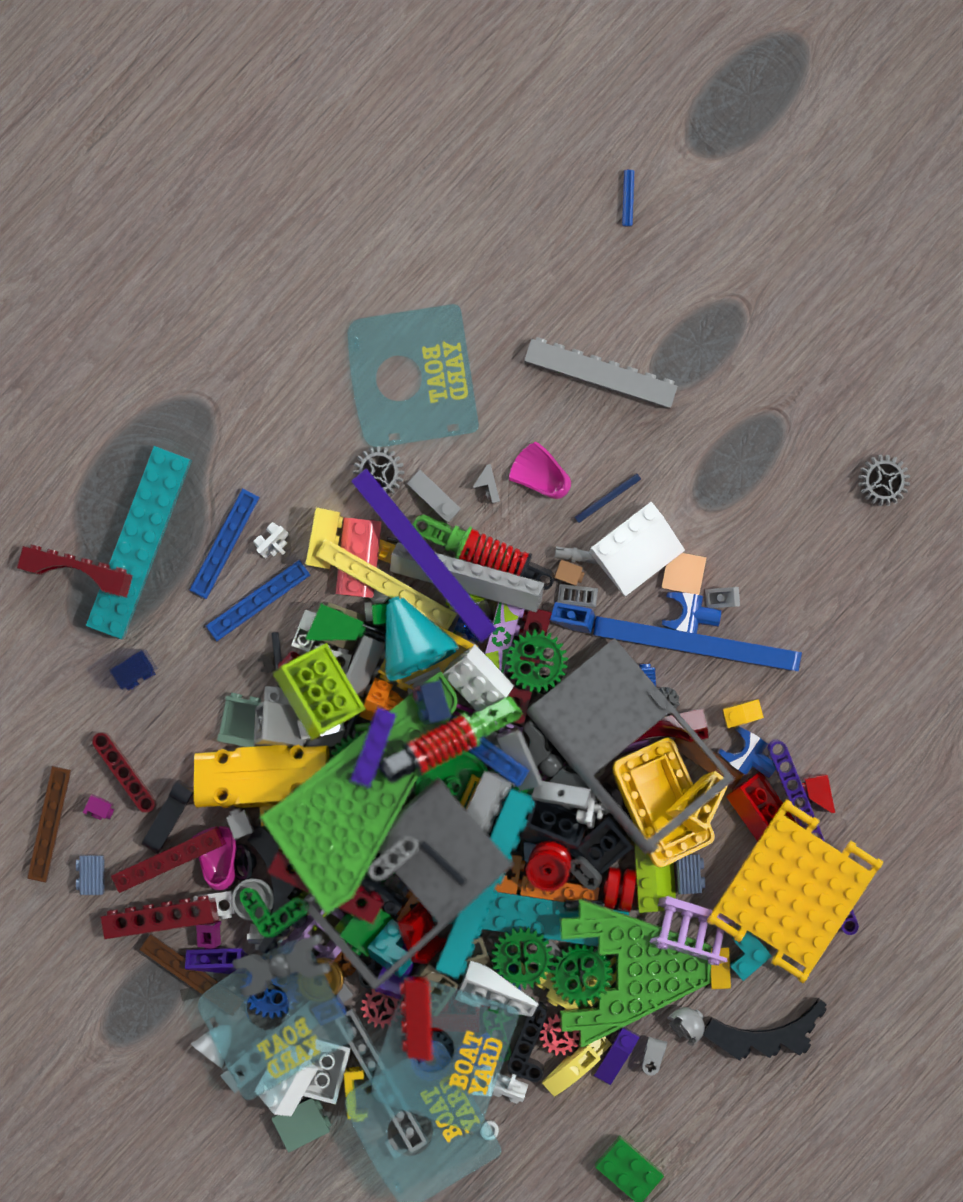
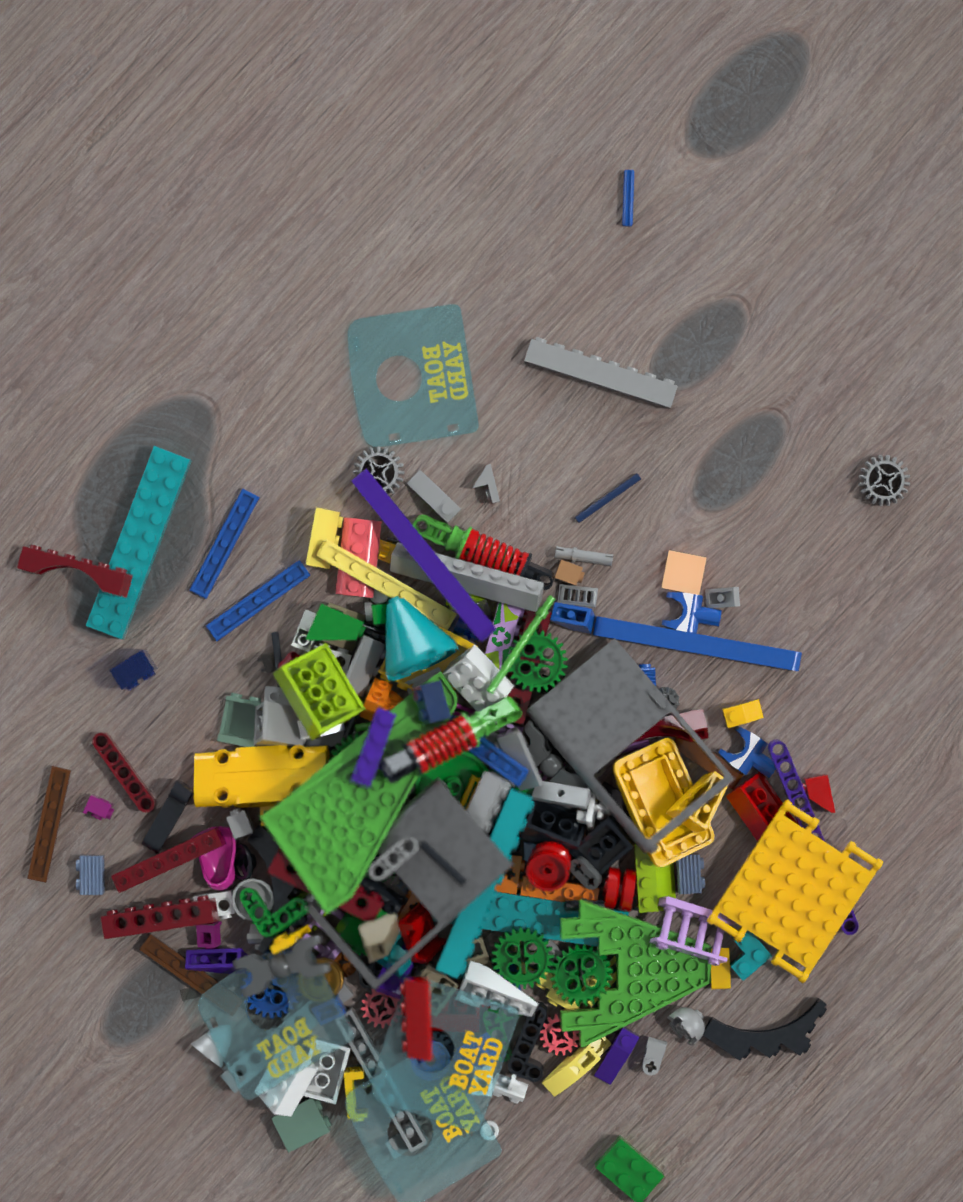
(273, 543): white hips -> none
(285, 940): none -> yellow wing
(379, 936): none -> dark tan slope
(540, 472): dark pink hair -> none
(541, 613): none -> bright green bar
(637, 549): white slope -> none

